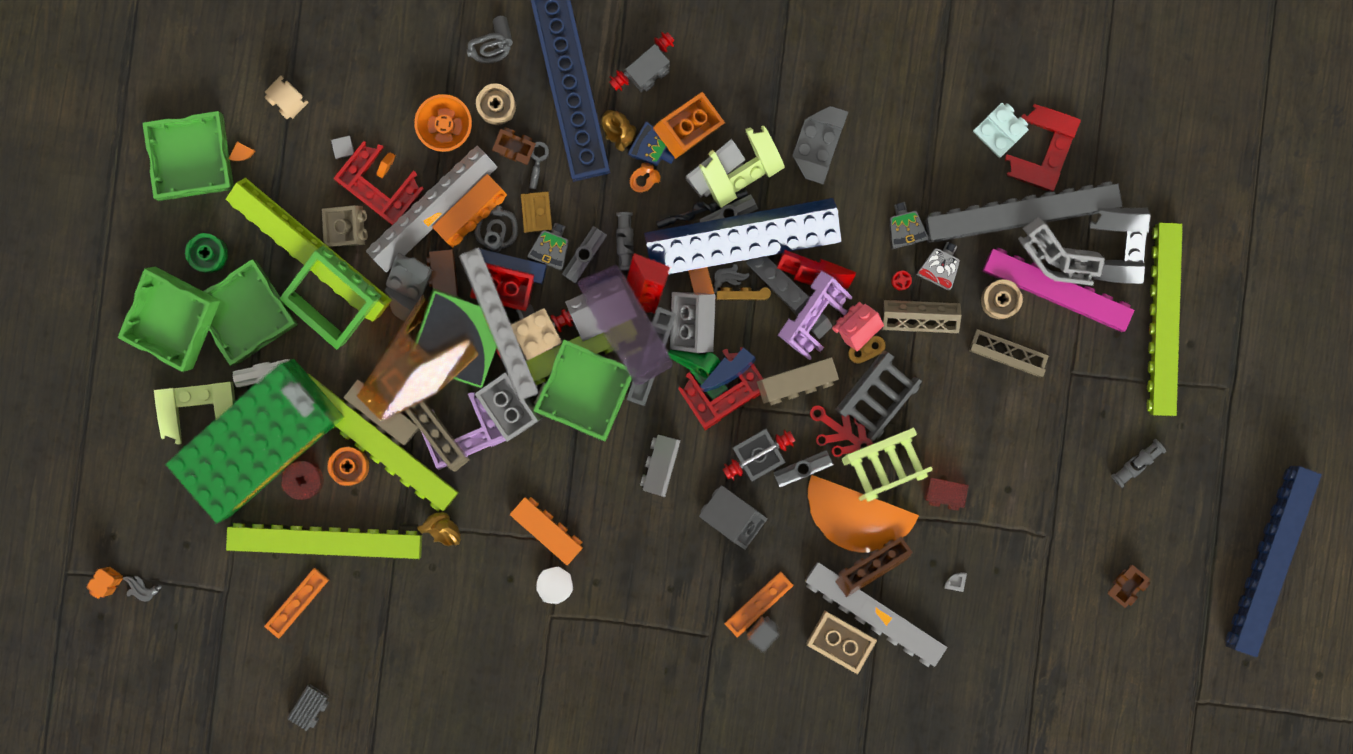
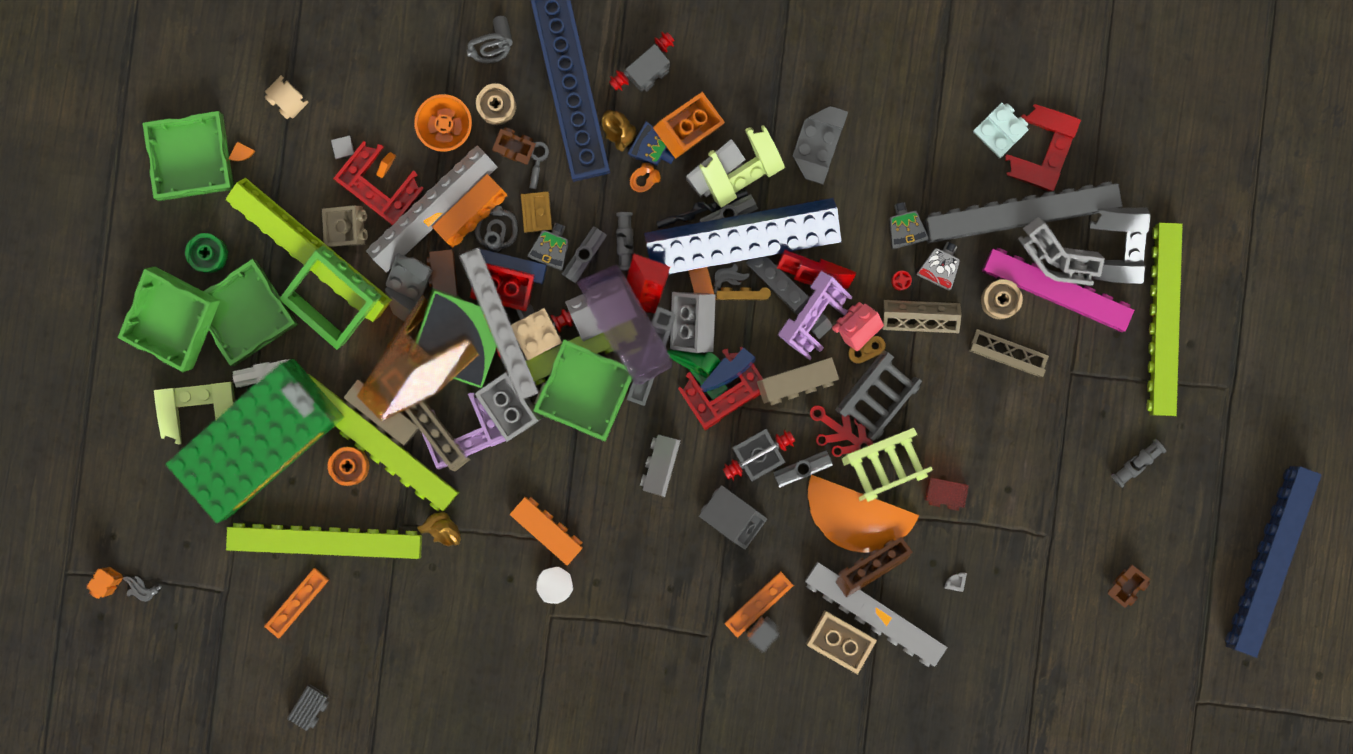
(291, 481): clear red brick -> none

